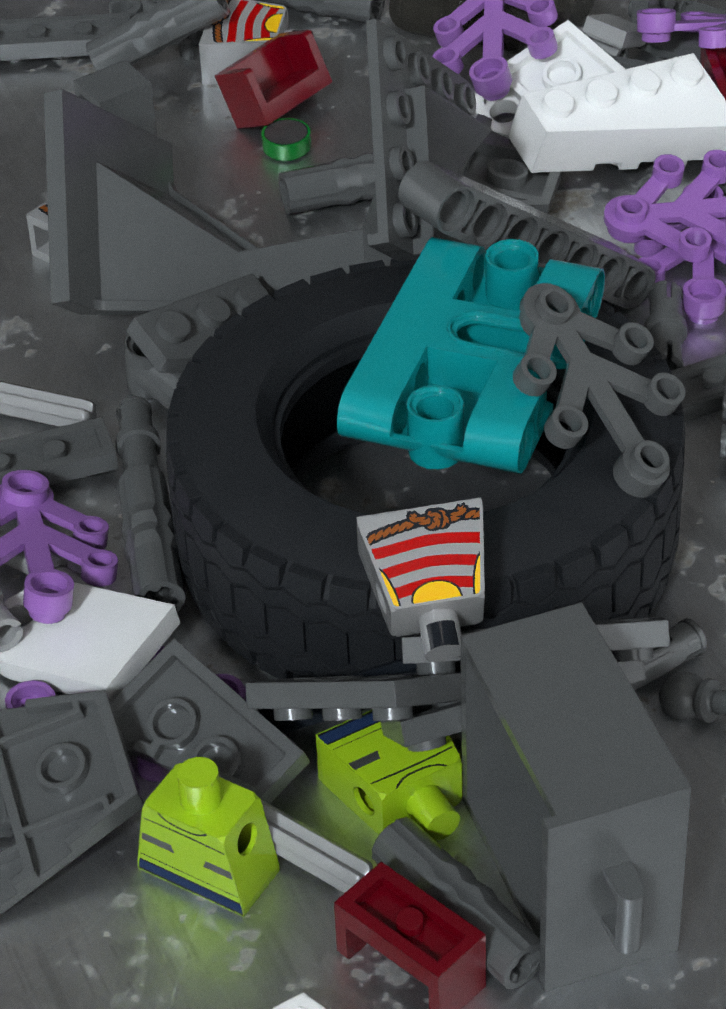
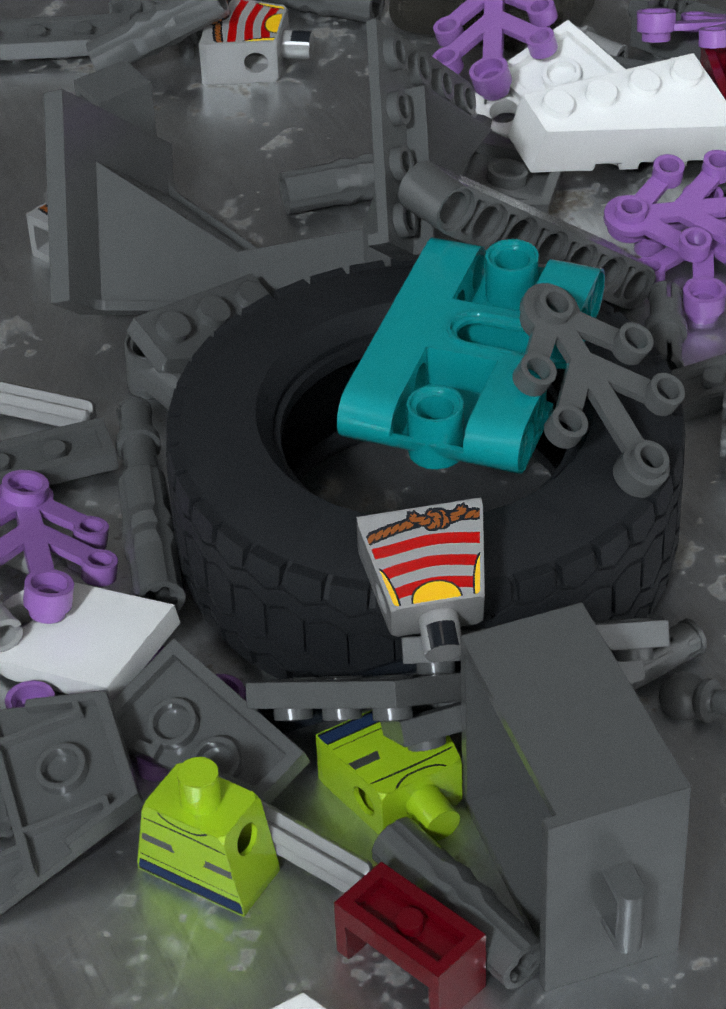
(273, 79): dark red panel -> none
(286, 139): tile -> none
(613, 31): light grey tile -> none

